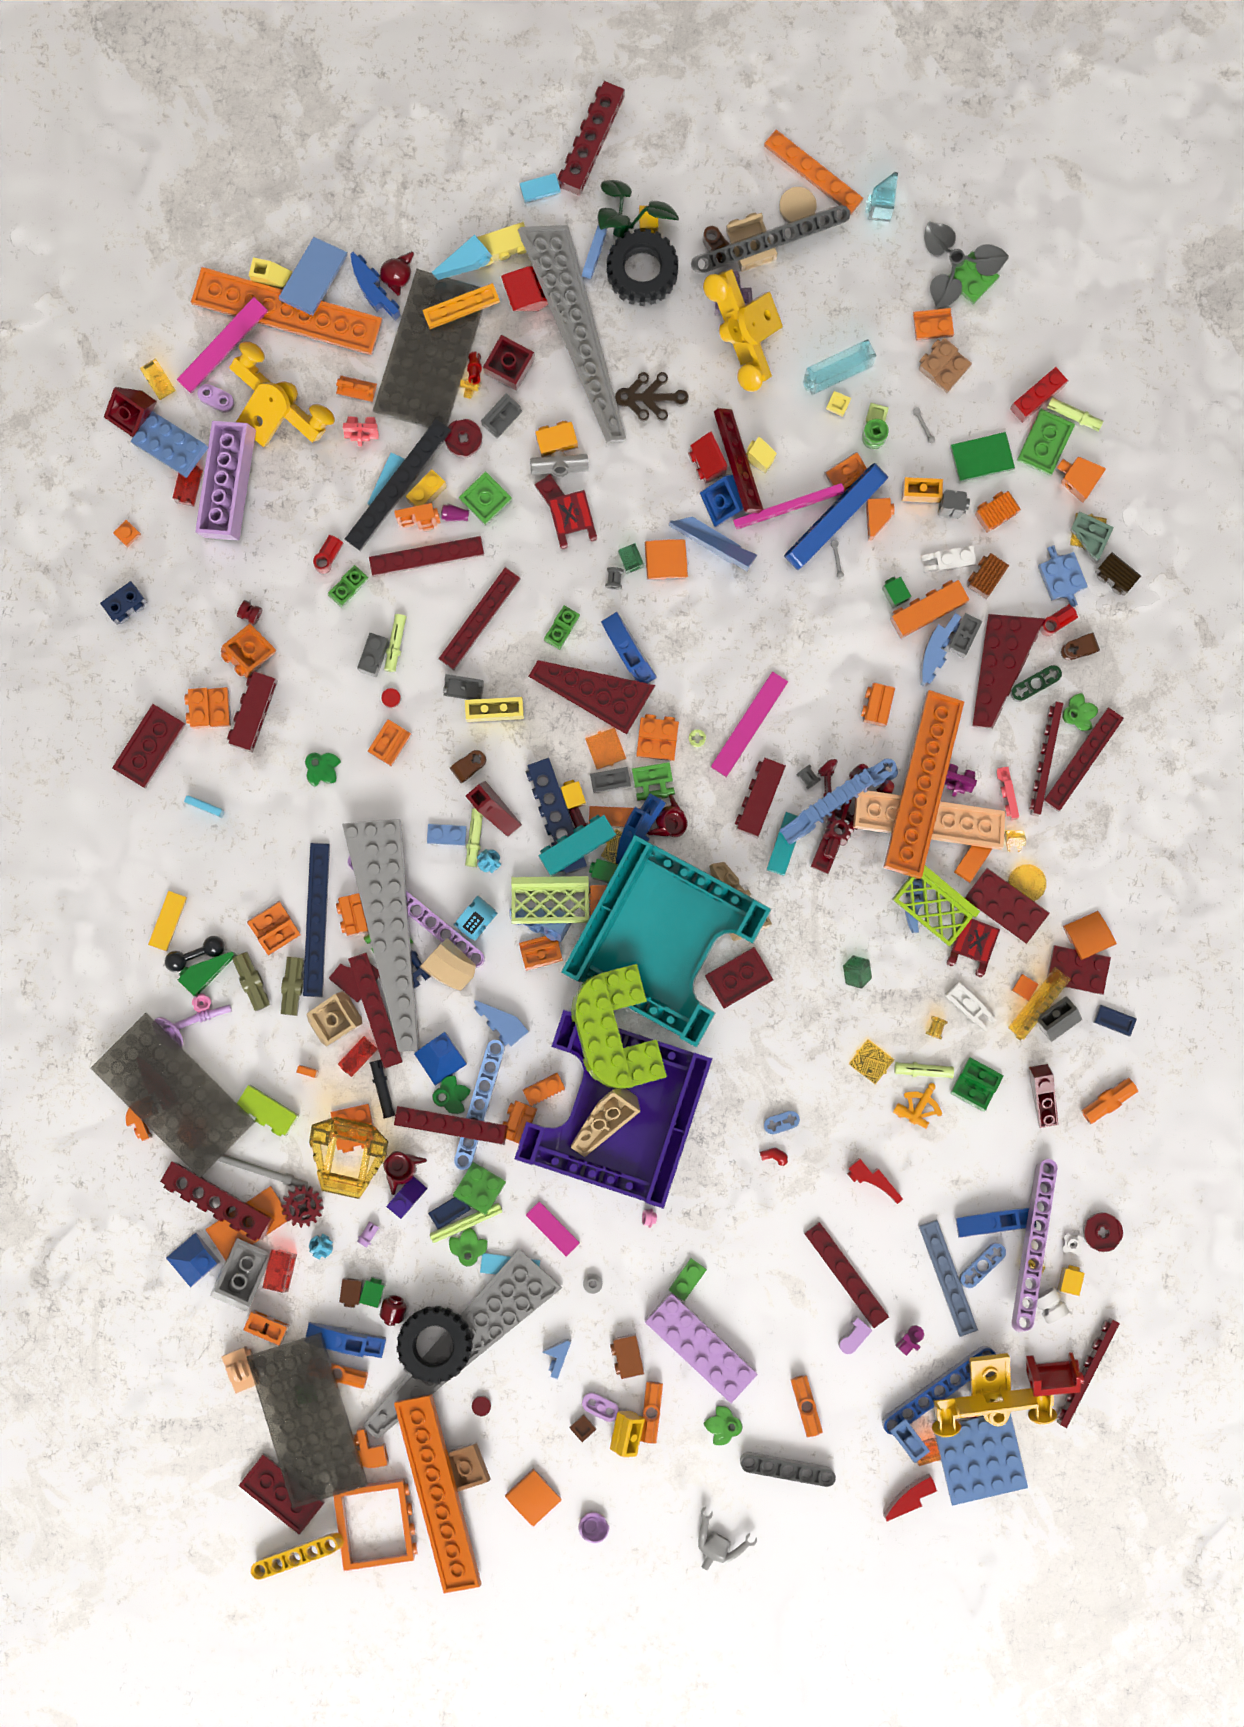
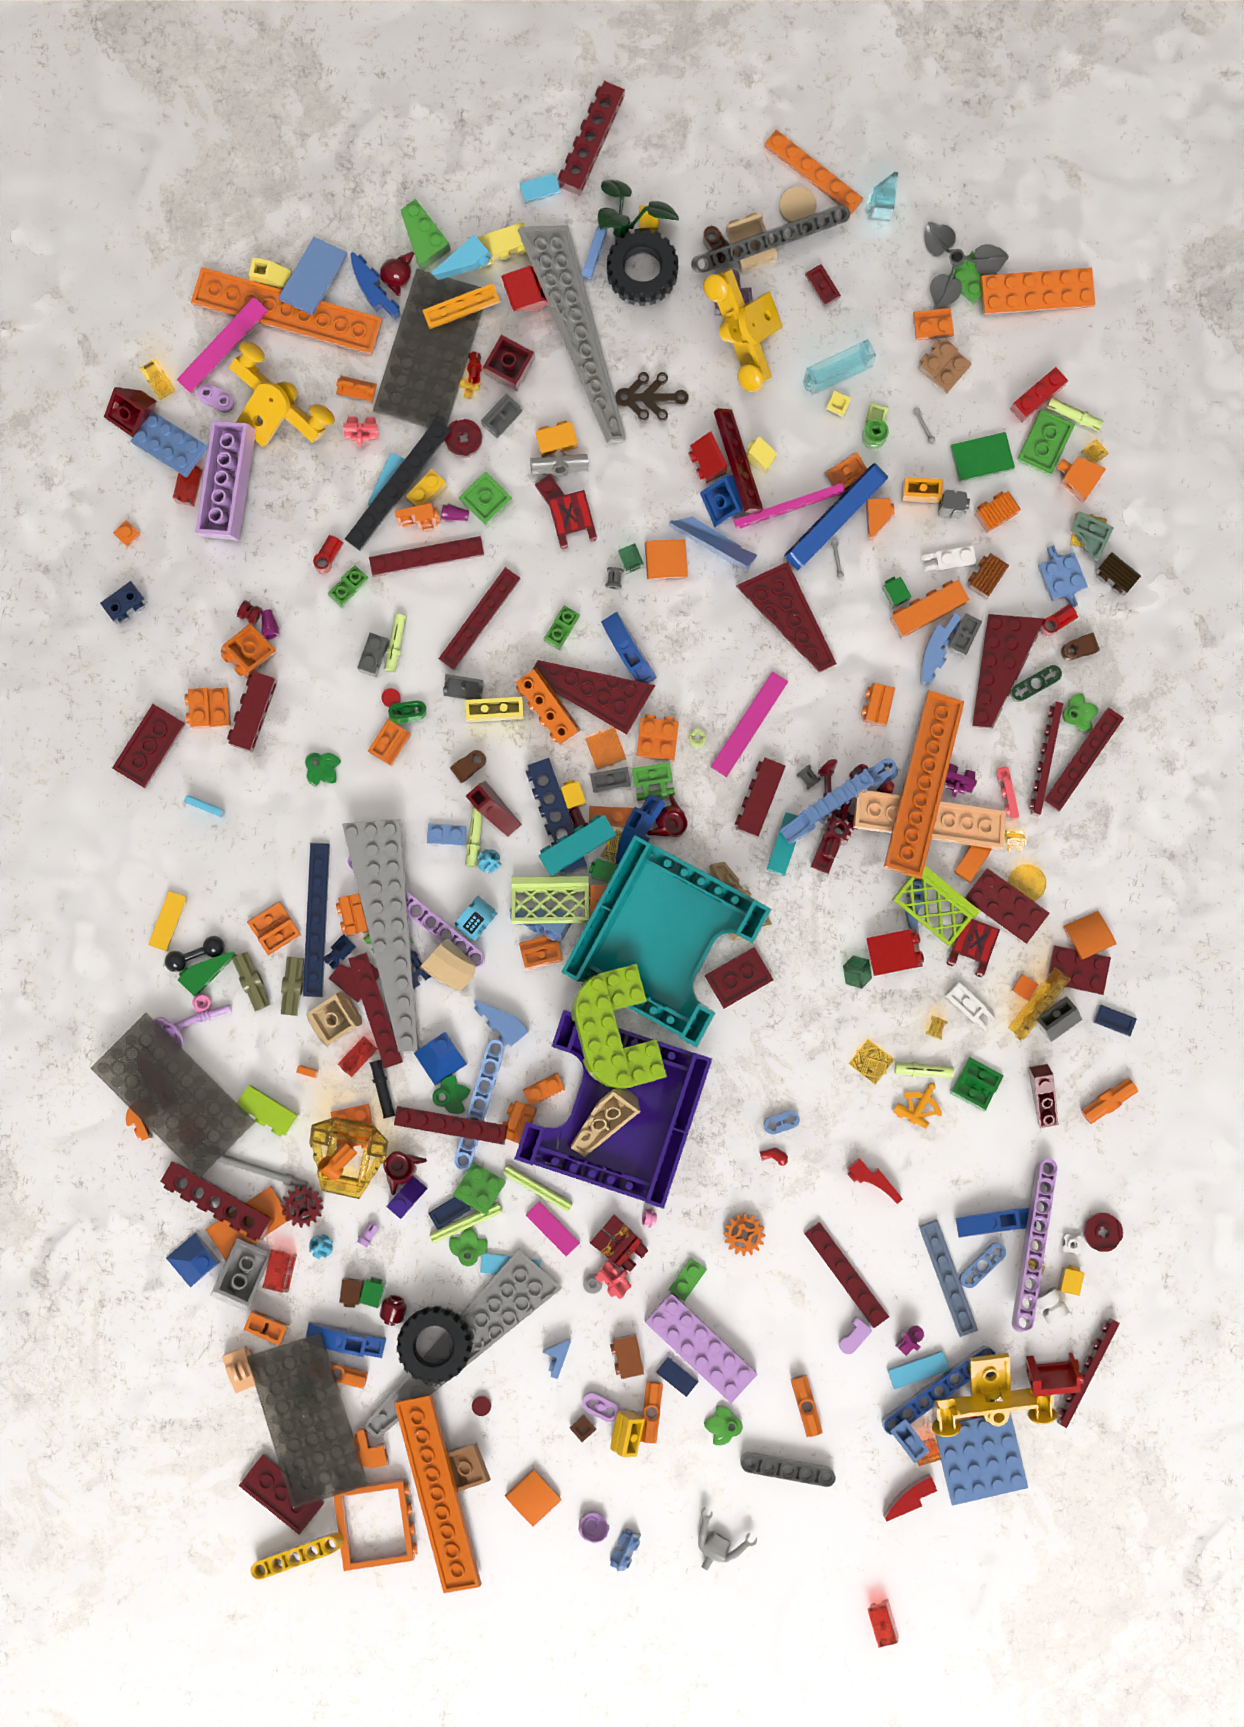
(269, 625): none -> magenta cone
(333, 1165): none -> orange piece
(340, 949): none -> dark blue plate
(407, 711): none -> green plate
(424, 235): none -> bright green wedge
(537, 1188): none -> yellowish green axle
(548, 706): none -> orange brick
(614, 1279): none -> coral hips
(622, 1558): none -> medium blue hinge
(623, 1247): none -> dark red hips
(677, 1376): none -> dark blue tile
(741, 1226): none -> orange gear
(785, 607): none -> dark red wing
(822, 285): none -> dark red plate
(883, 1624): none -> clear red hinge
(895, 952): none -> red panel
(918, 1370): none -> medium azure tile
(1037, 291): none -> orange plate
(1094, 452): none -> clear yellow tile

